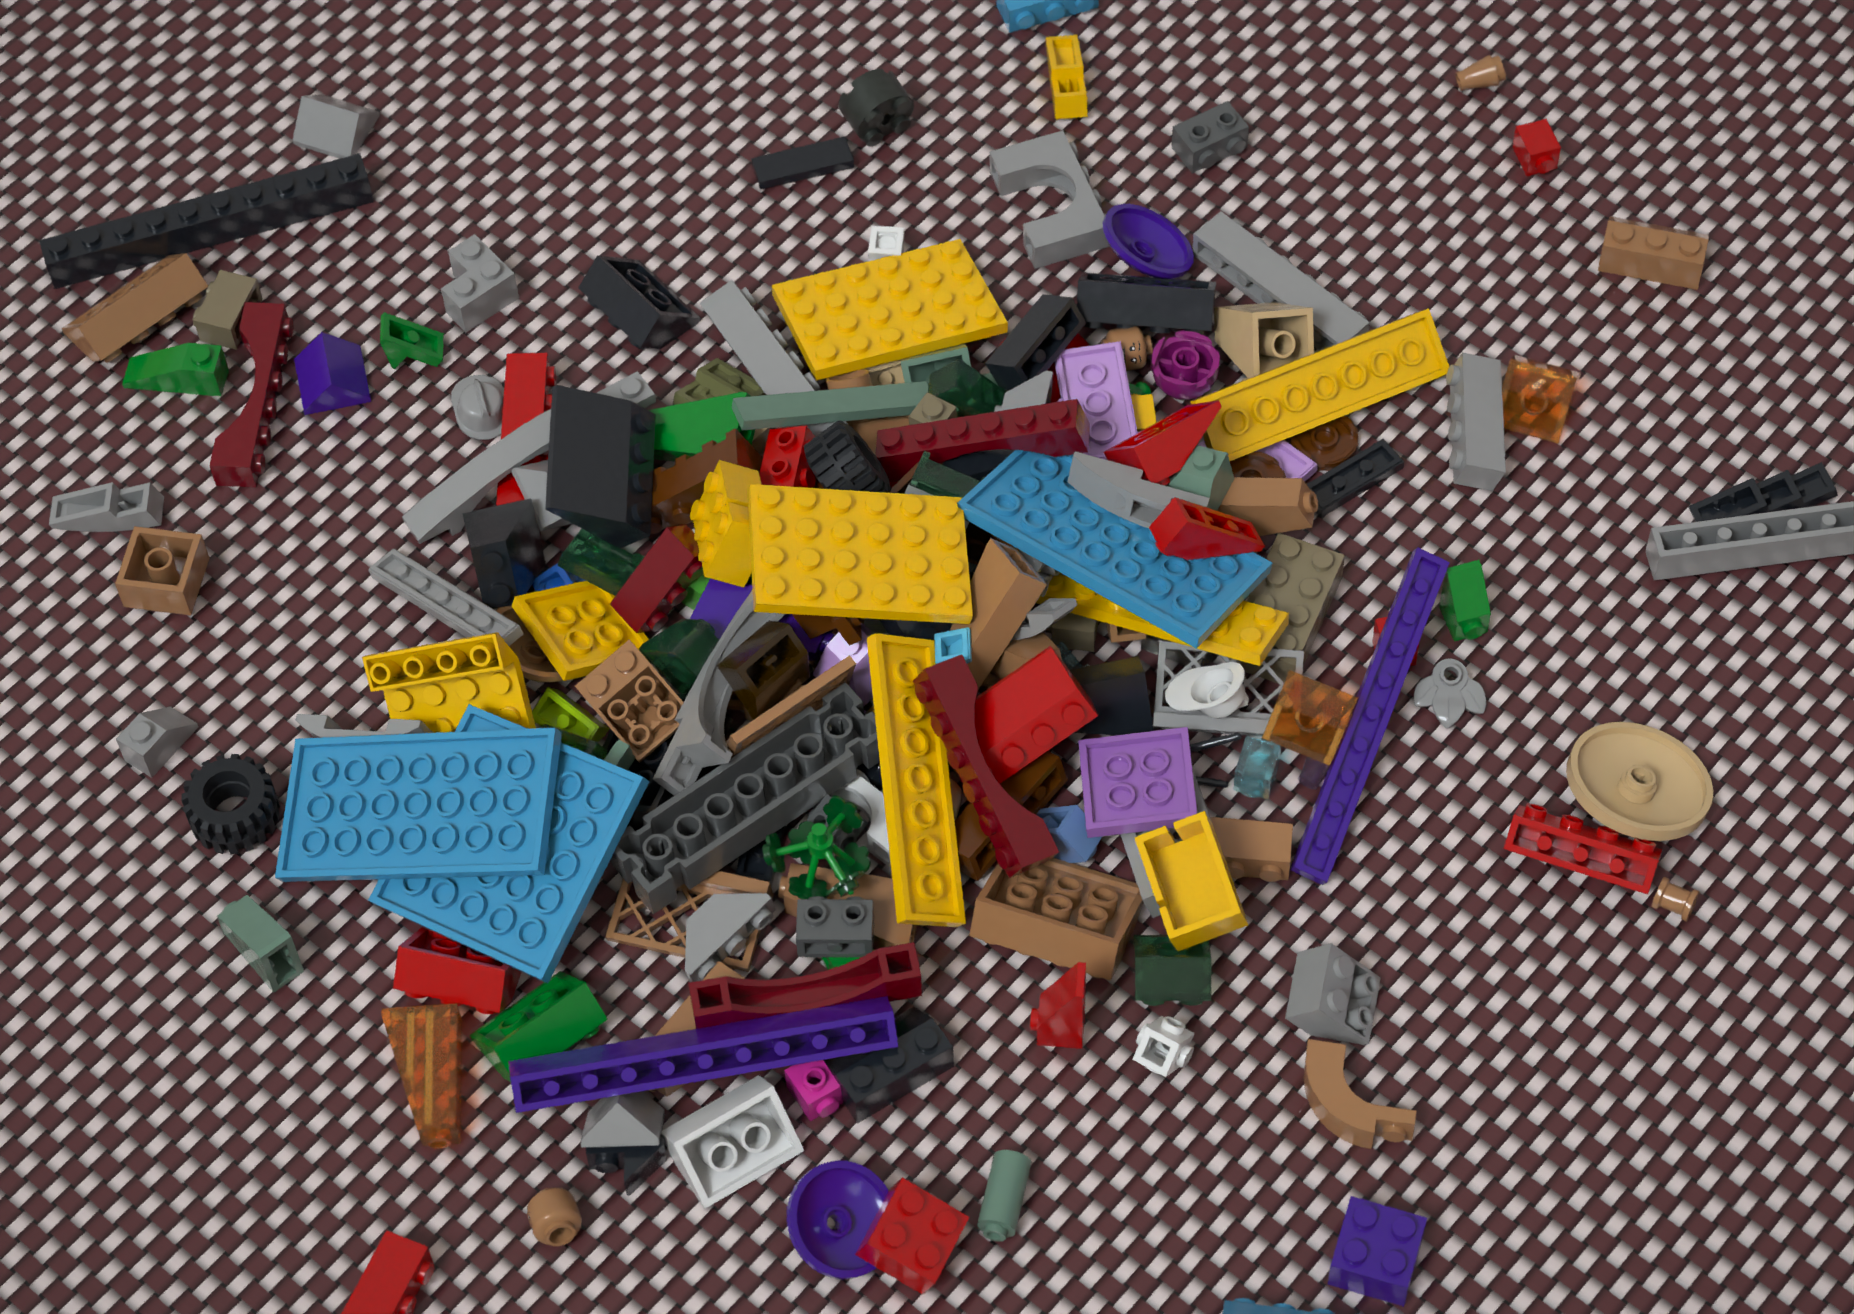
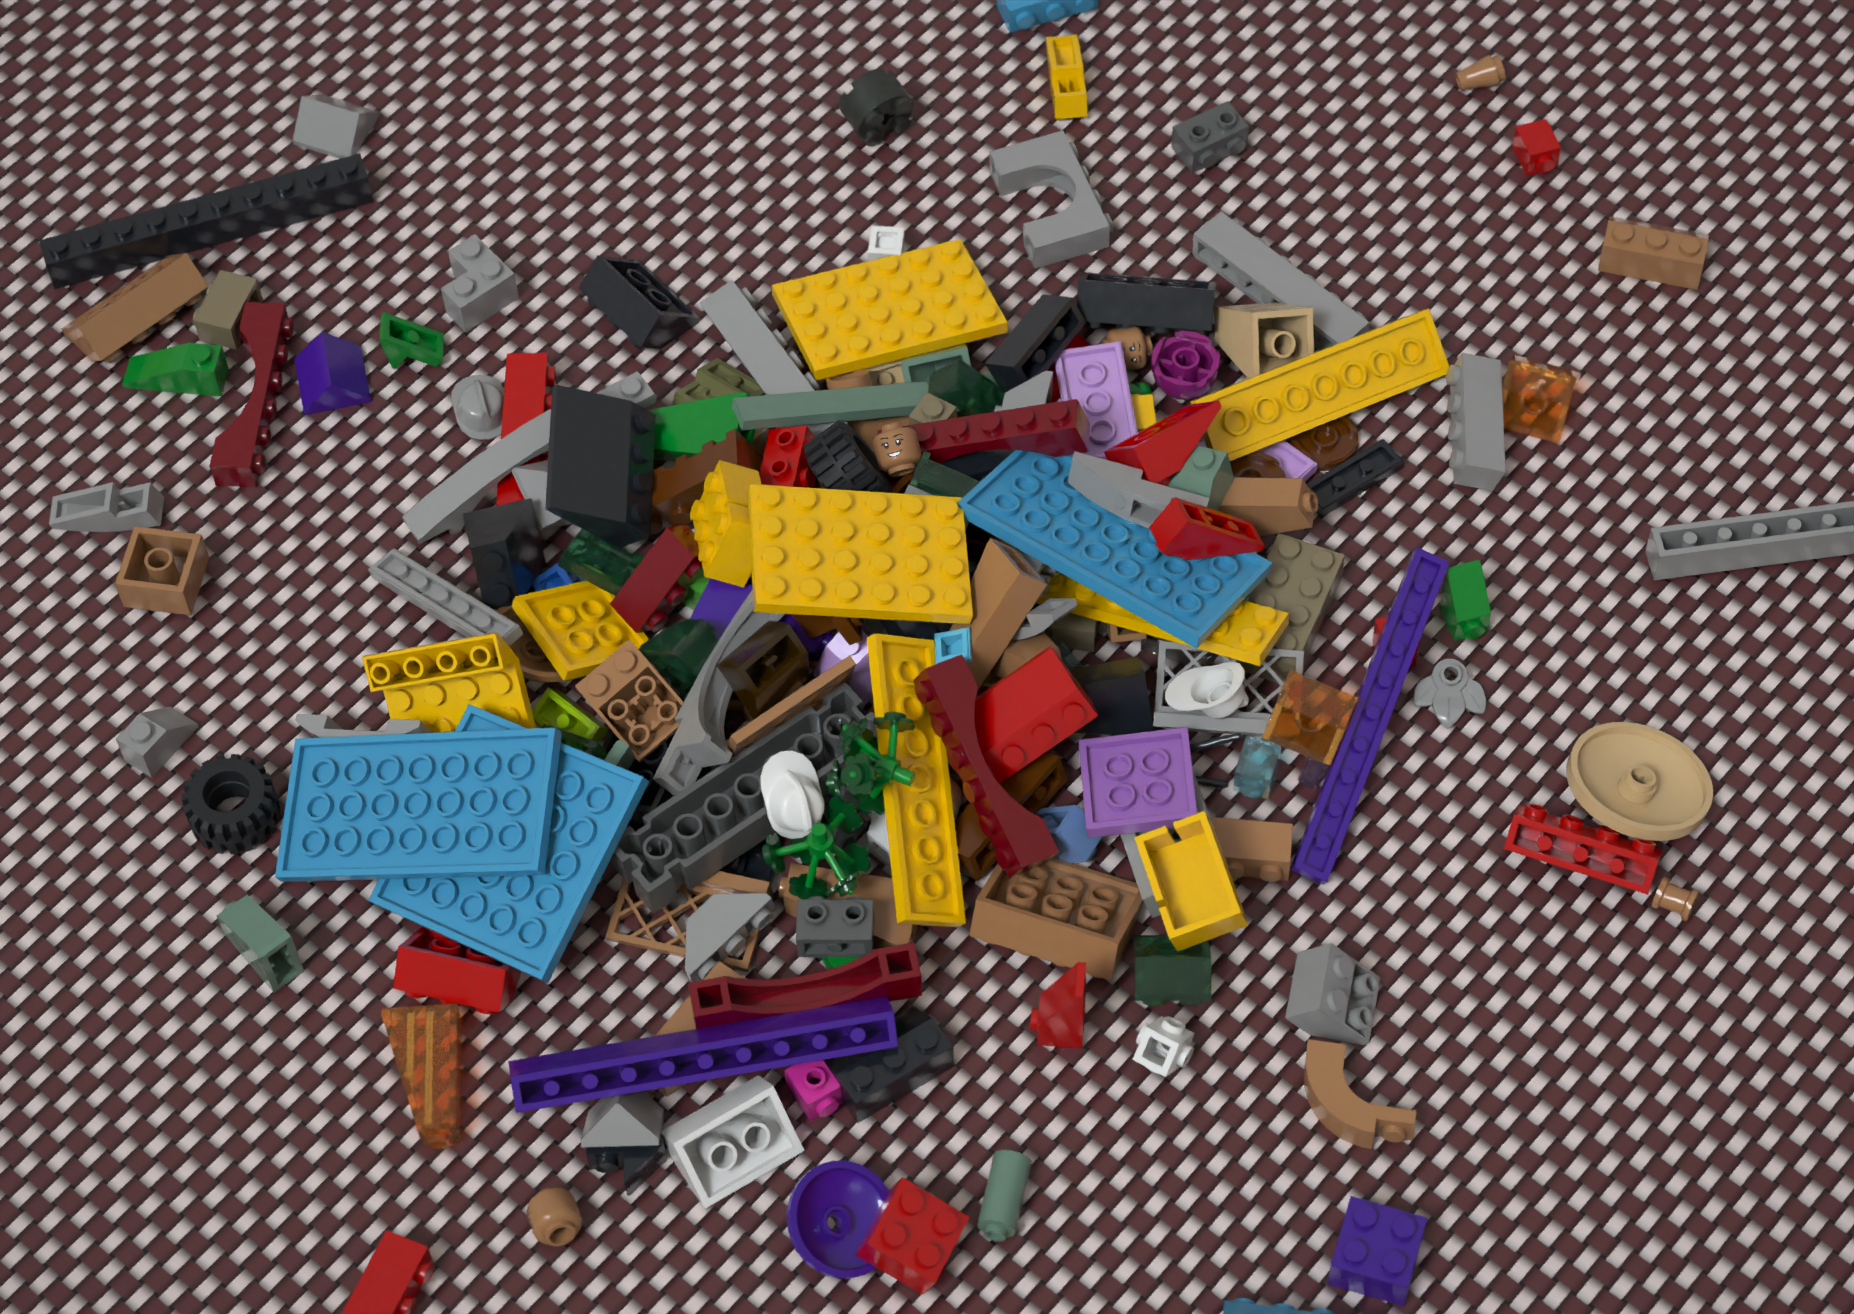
(541, 1023): green slope -> none
(791, 794): none -> white piece
(802, 162): black tile -> none
(860, 755): none -> dark green plant
(897, 449): none -> medium nougat head
(1147, 241): dark purple dish -> none
(1770, 495): black slope -> none

